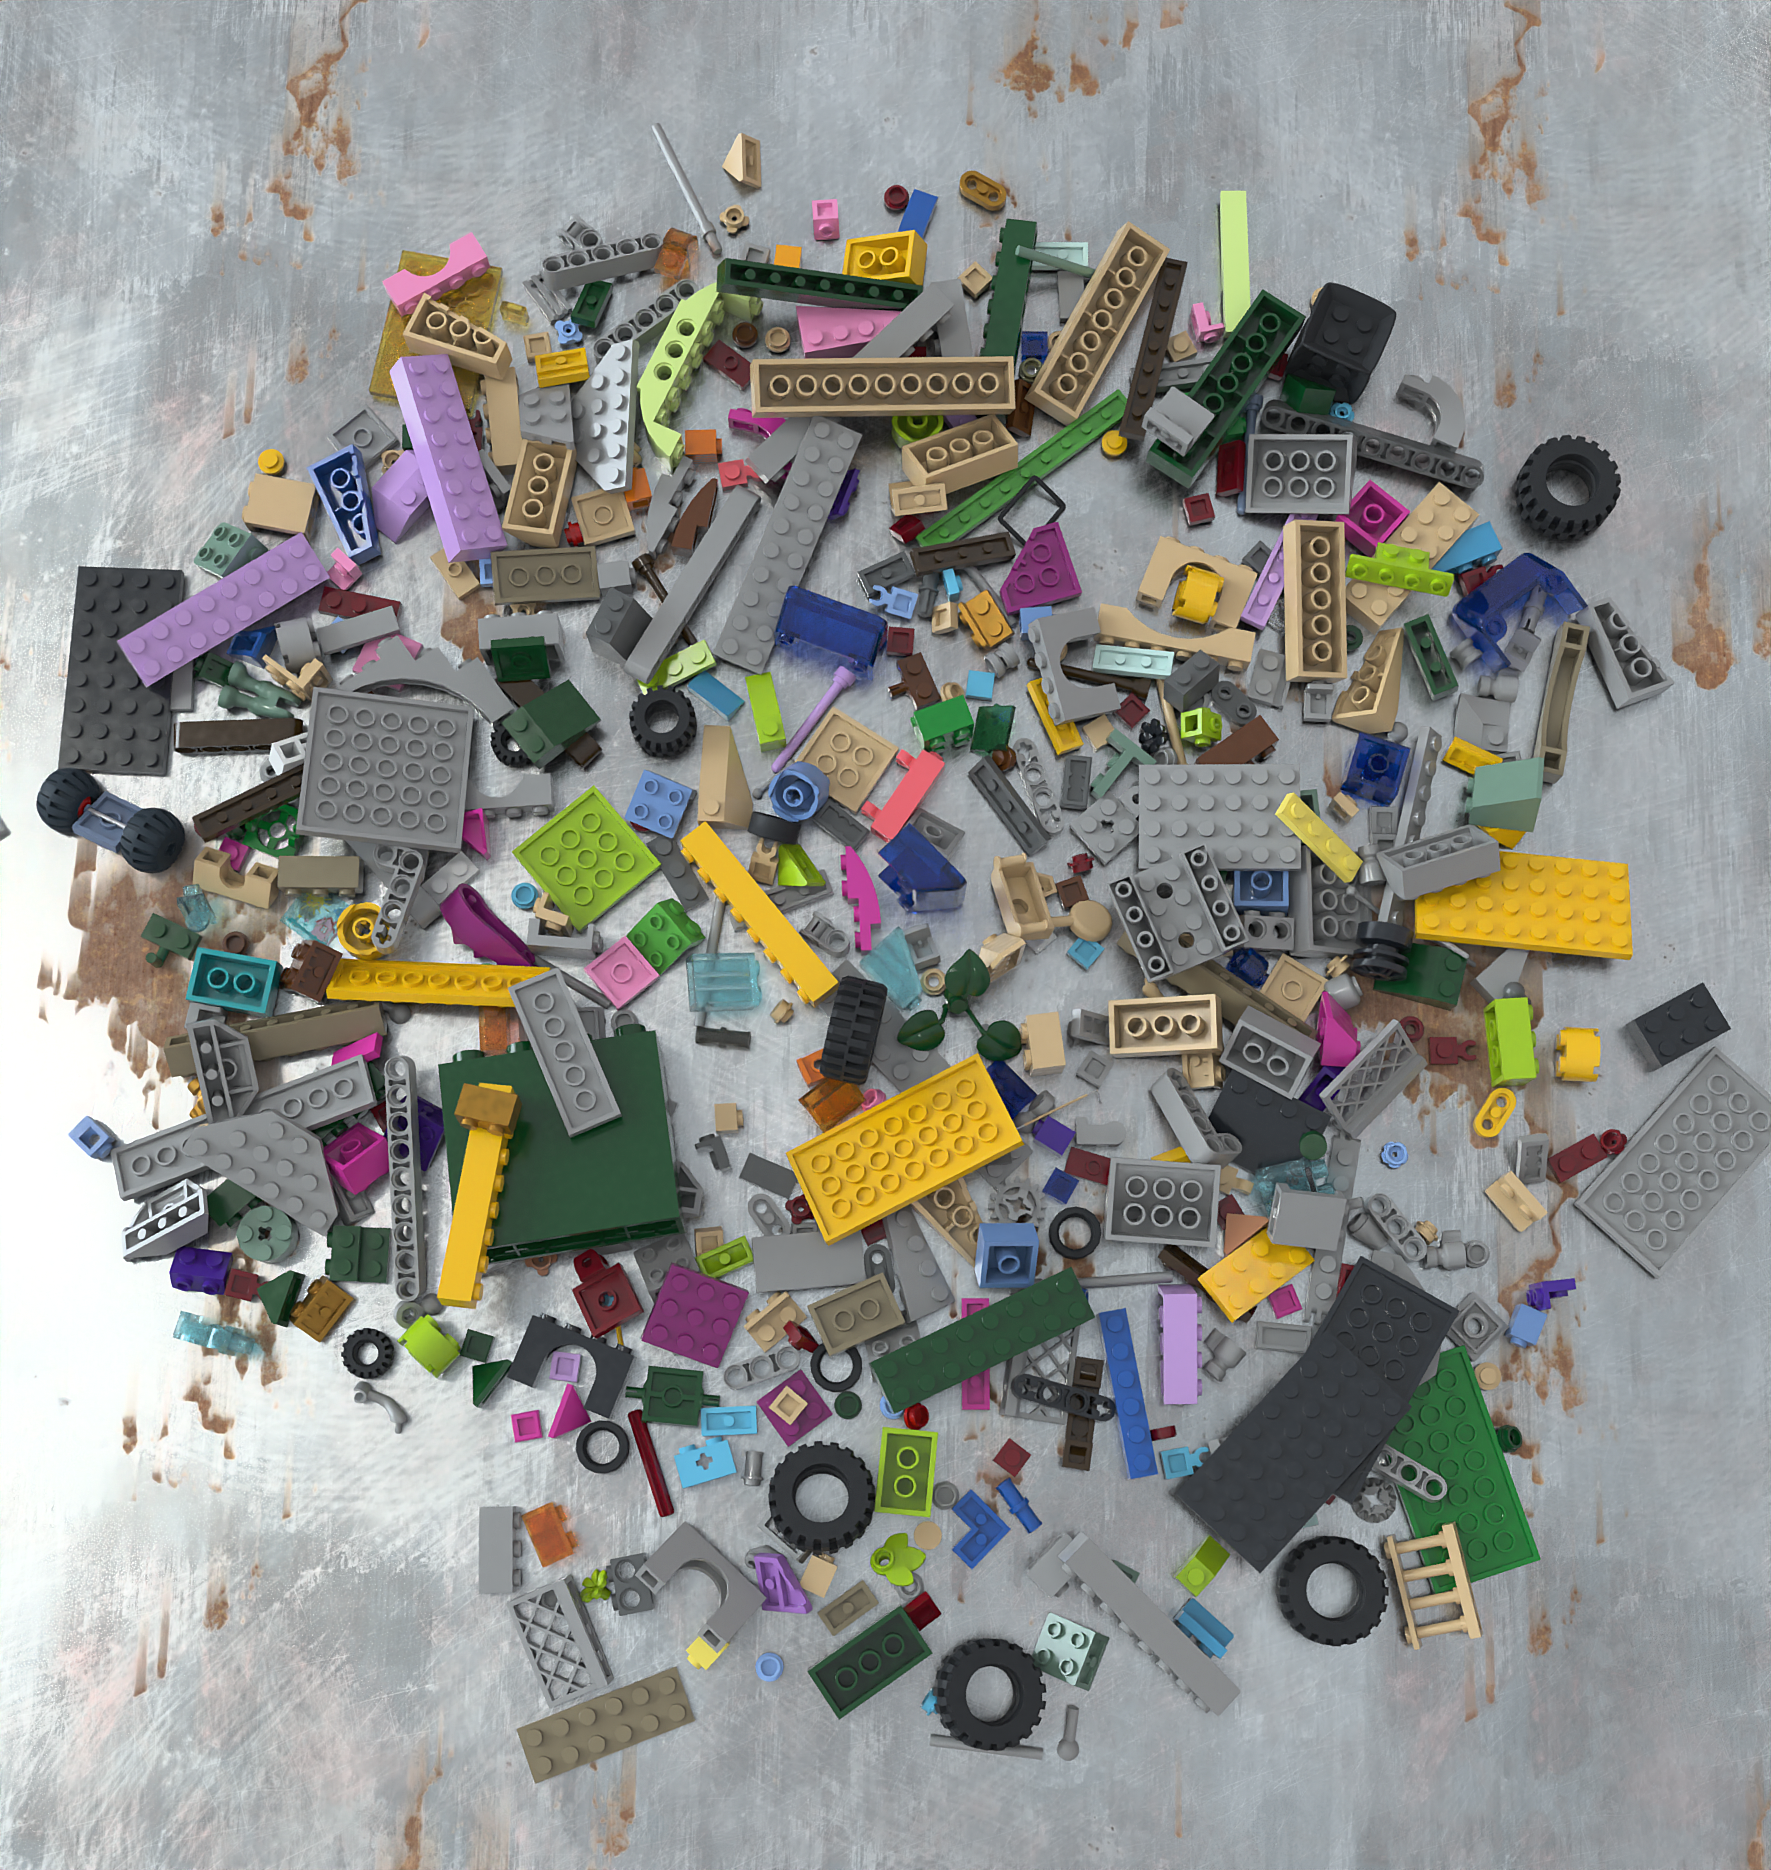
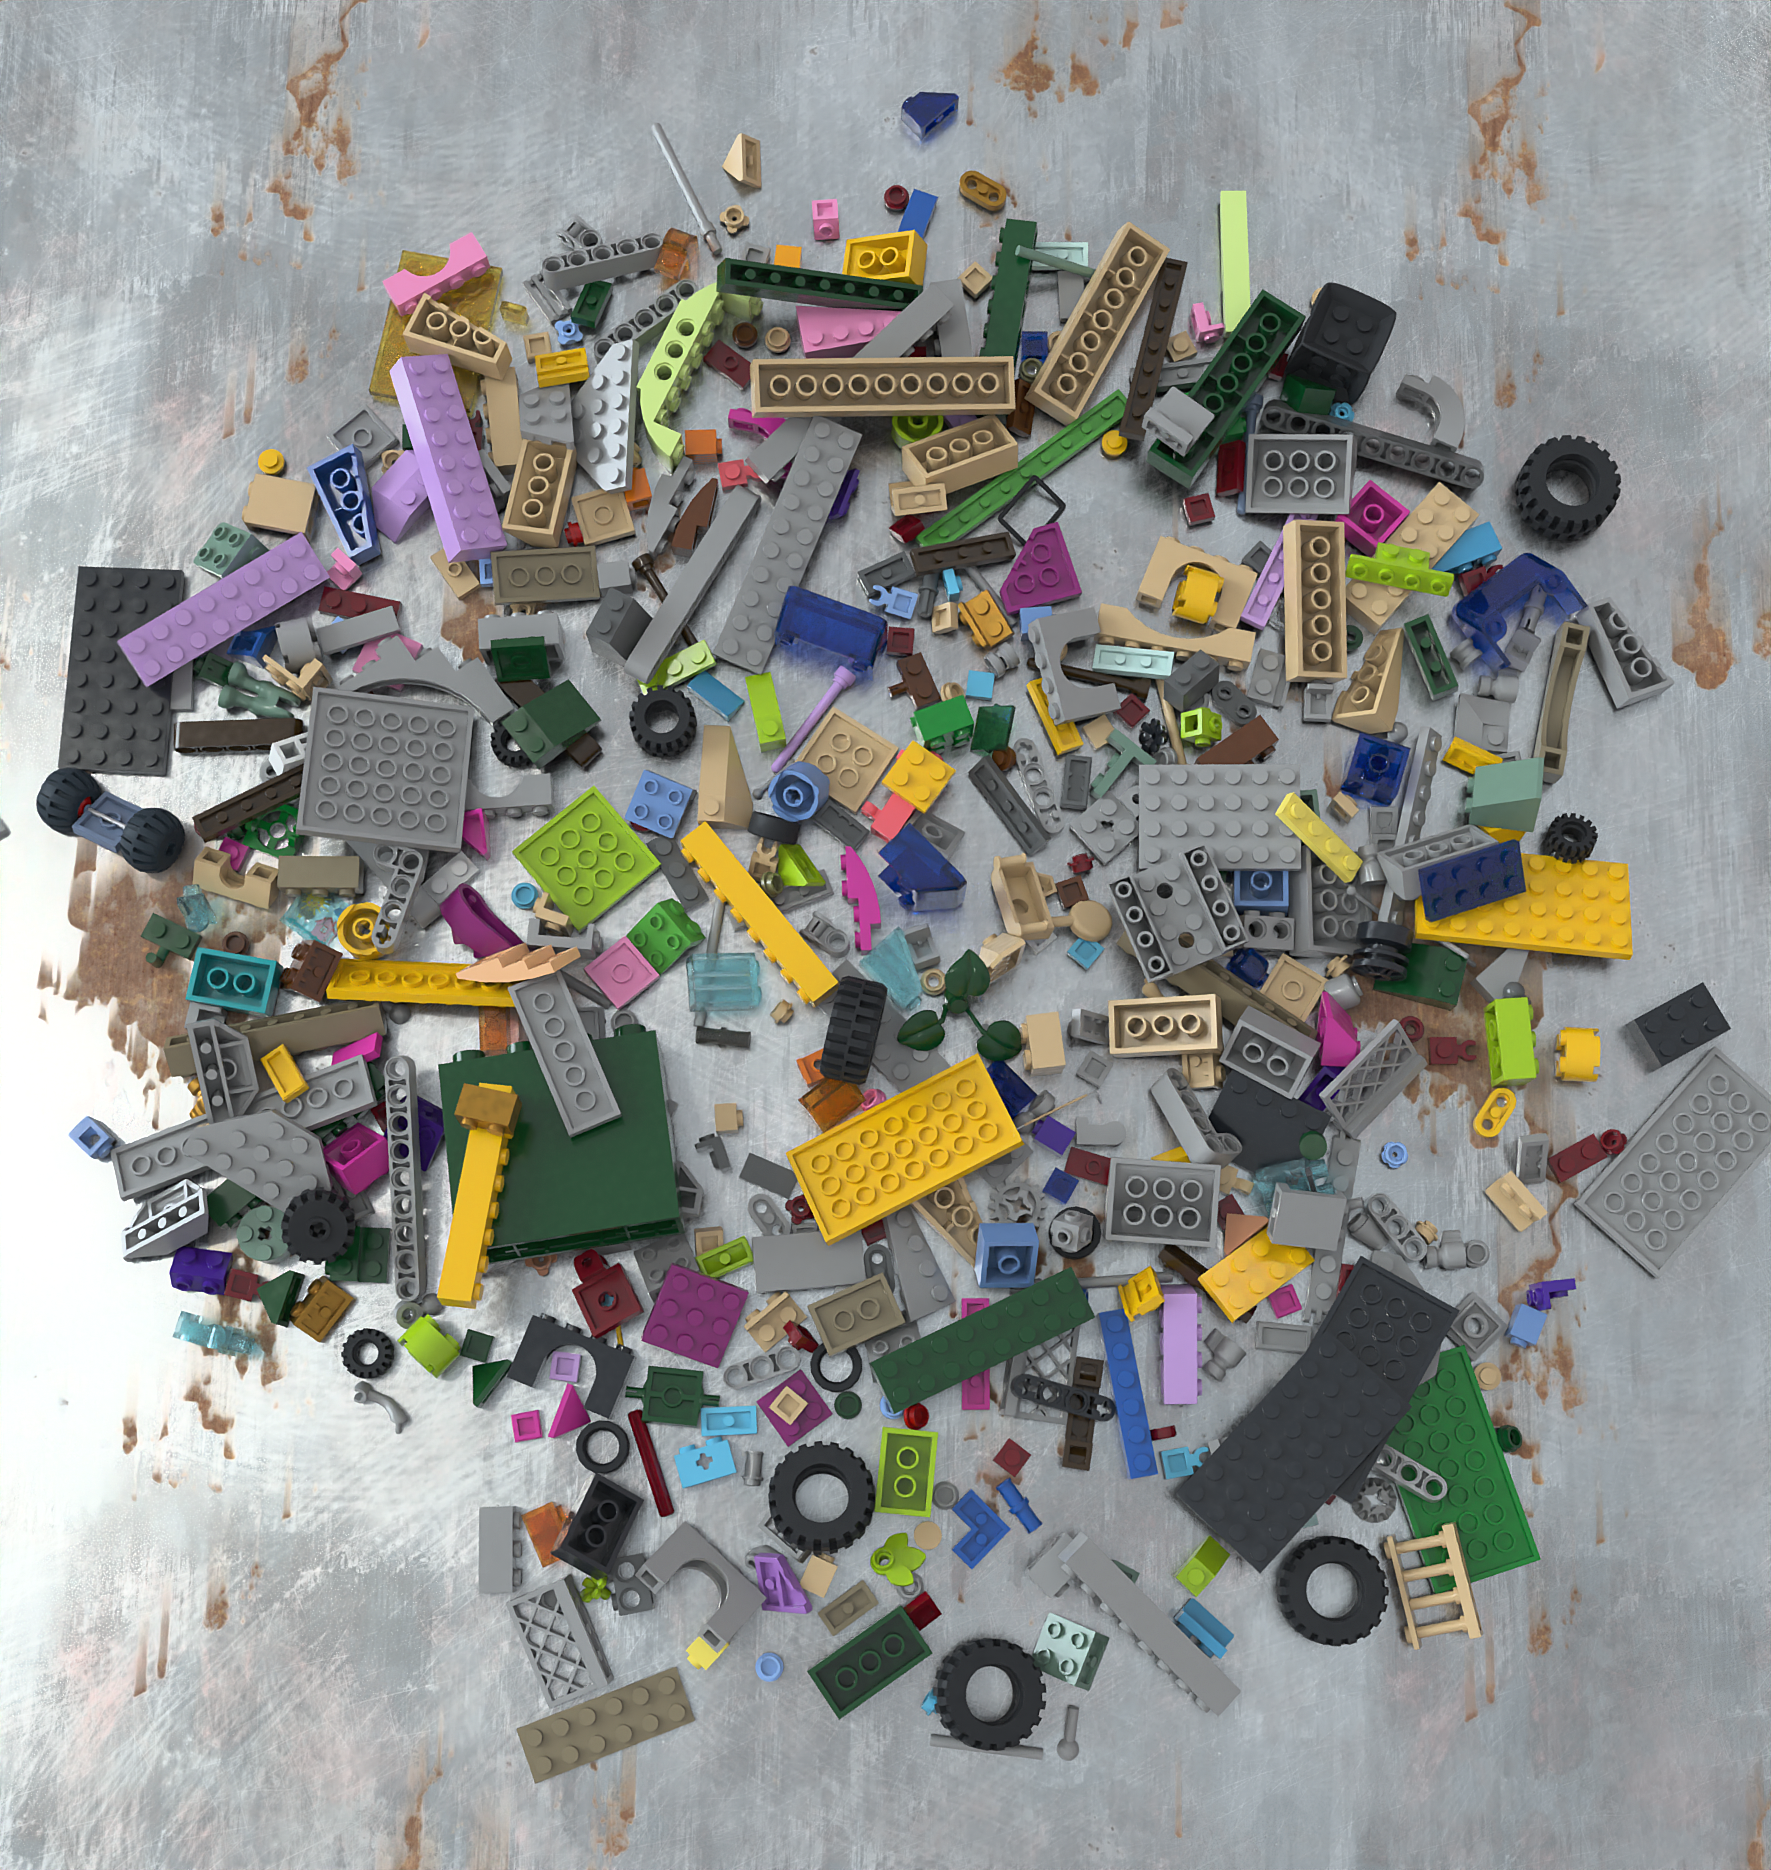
(284, 1073): none -> yellow tile
(310, 1209): none -> black wheel
(518, 964): none -> light nougat slope
(597, 1526): none -> black brick
(771, 884): none -> olive plate
(918, 777): none -> yellow plate
(928, 111): none -> clear blue slope
(1071, 1231): none -> light grey brick
(1141, 1293): none -> yellow plate
(1472, 880): none -> clear blue plate
(1575, 827): none -> black tyre

